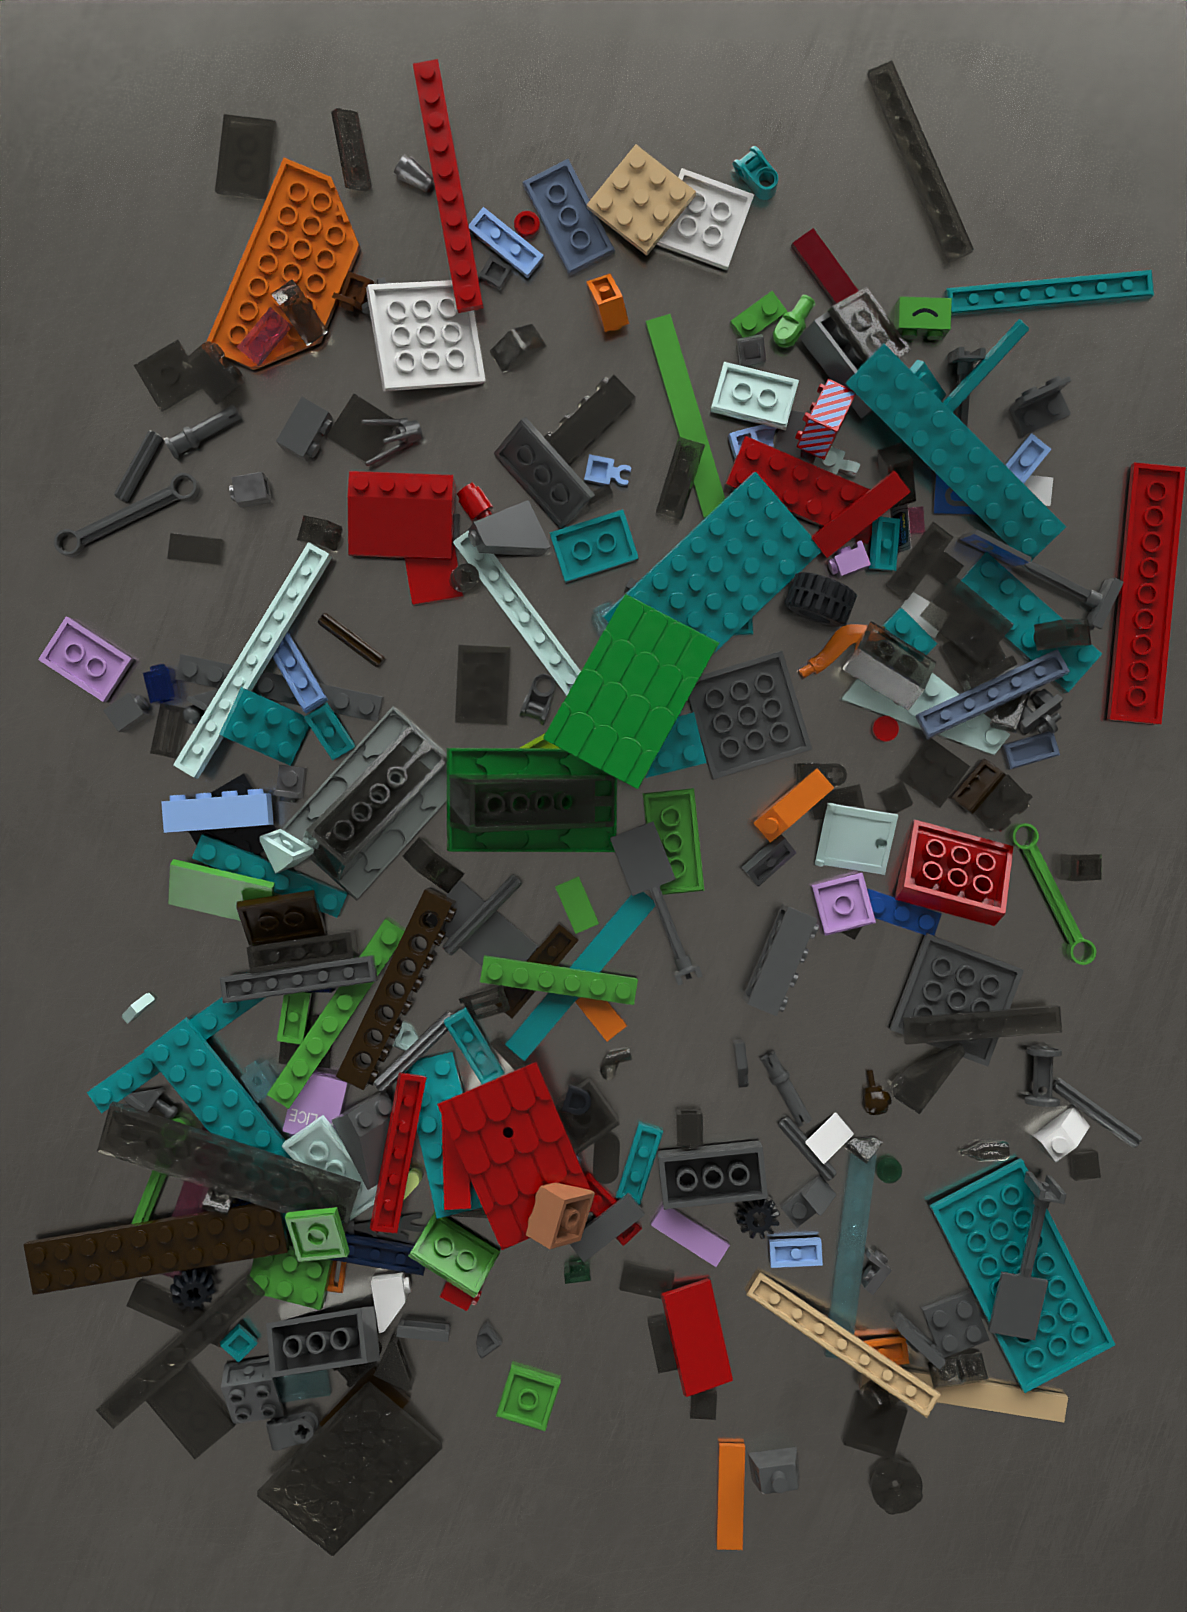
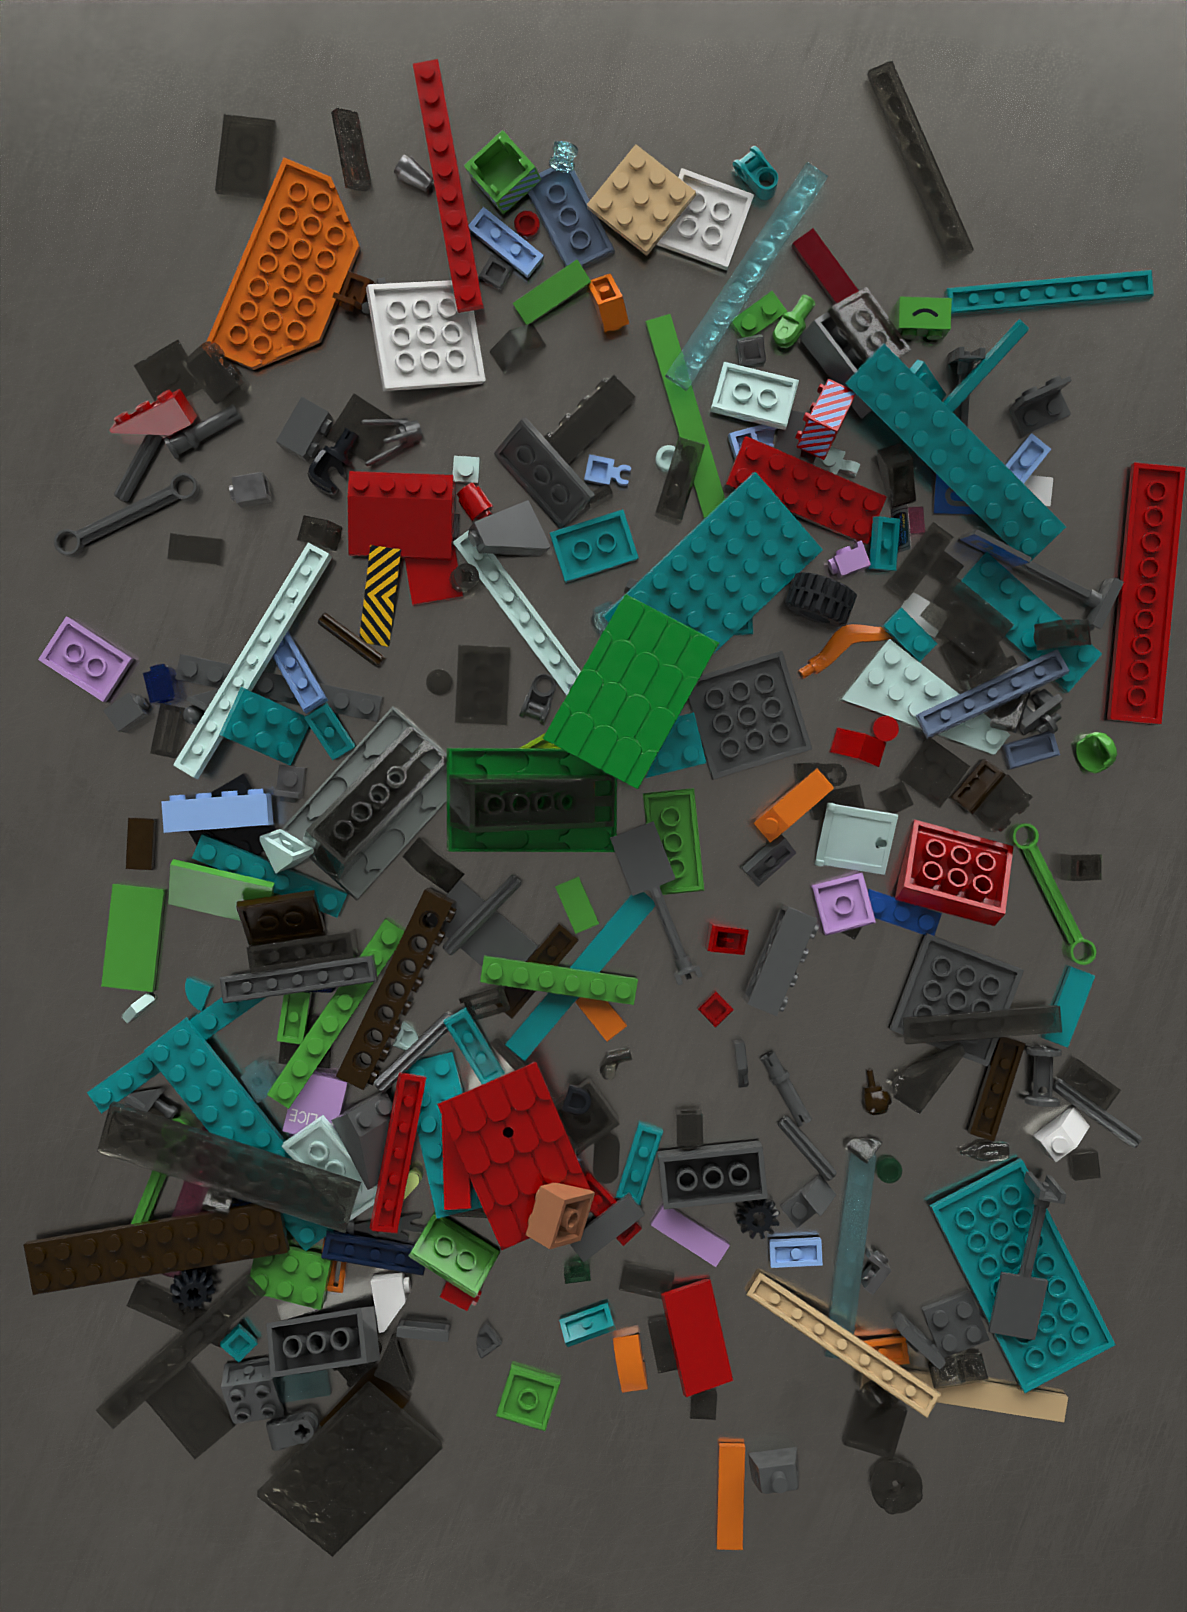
(133, 937): none -> bright green tile
(140, 844): none -> dark brown tile
(161, 417): none -> slope
(197, 993): none -> teal tile
(264, 336): clear pink plate -> none
(299, 312): clear smoke slope -> none
(317, 1234): bright green tile -> none
(332, 459): none -> black piece
(379, 595): none -> sticker
(439, 682): none -> clear smoke plate
(466, 469): none -> light aqua plate
(502, 172): none -> bright green container
(552, 292): none -> bright green tile
(563, 156): none -> clear light blue wheel
(587, 1324): none -> teal plate
(630, 1363): none -> orange slope
(664, 457): none -> light aqua tile
(715, 1009): none -> red tile
(726, 939): none -> red slope
(746, 276): none -> clear light blue plate
(829, 1138): white sticker -> none
(858, 746): none -> red slope
(860, 514): red tile -> none
(889, 665): clear smoke slope -> none
(996, 1088): none -> dark brown plate
(1071, 1002): none -> teal tile
(1091, 1084): none -> clear smoke plate
(1096, 752): none -> bright green hair

